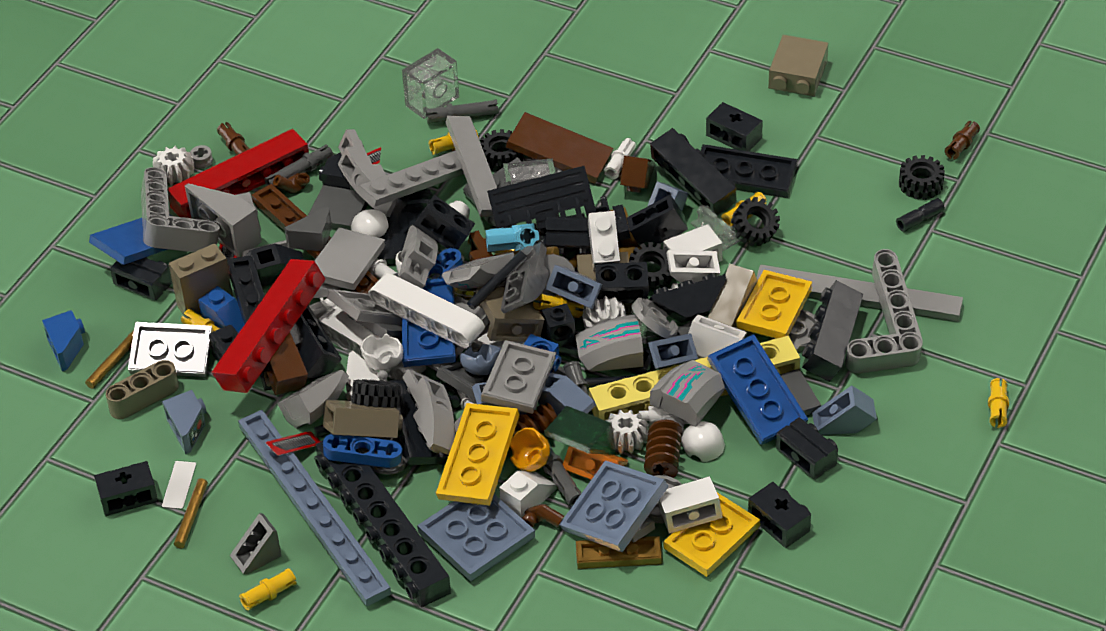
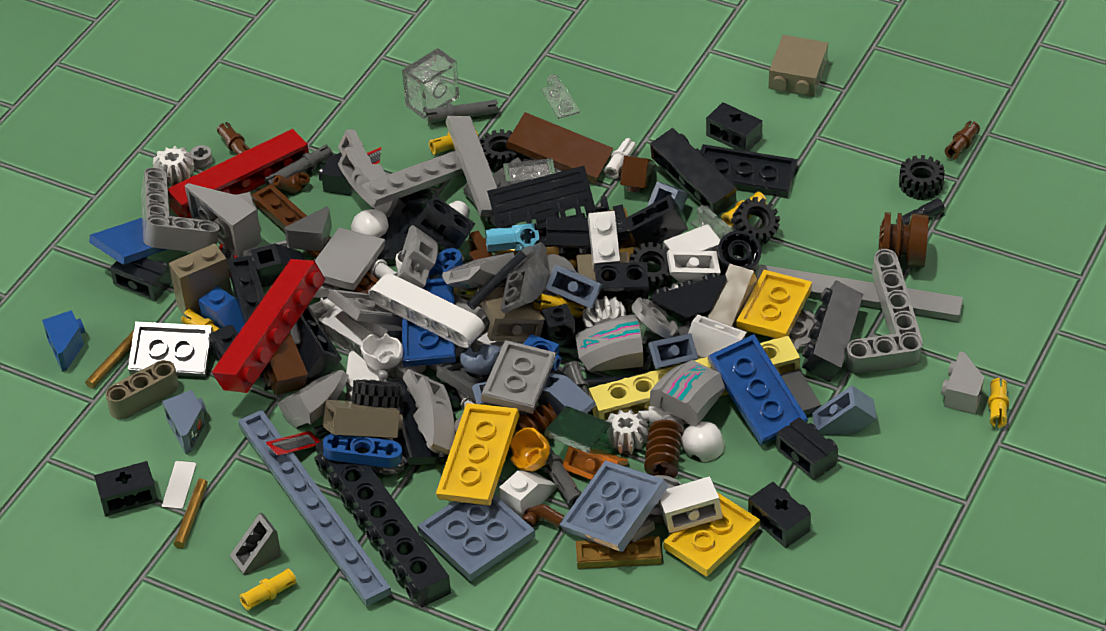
(343, 205): dark grey tile -> none
(559, 97): none -> clear hinge
(742, 245): none -> black piece
(905, 239): none -> reddish brown wheel
(965, 385): none -> light grey slope

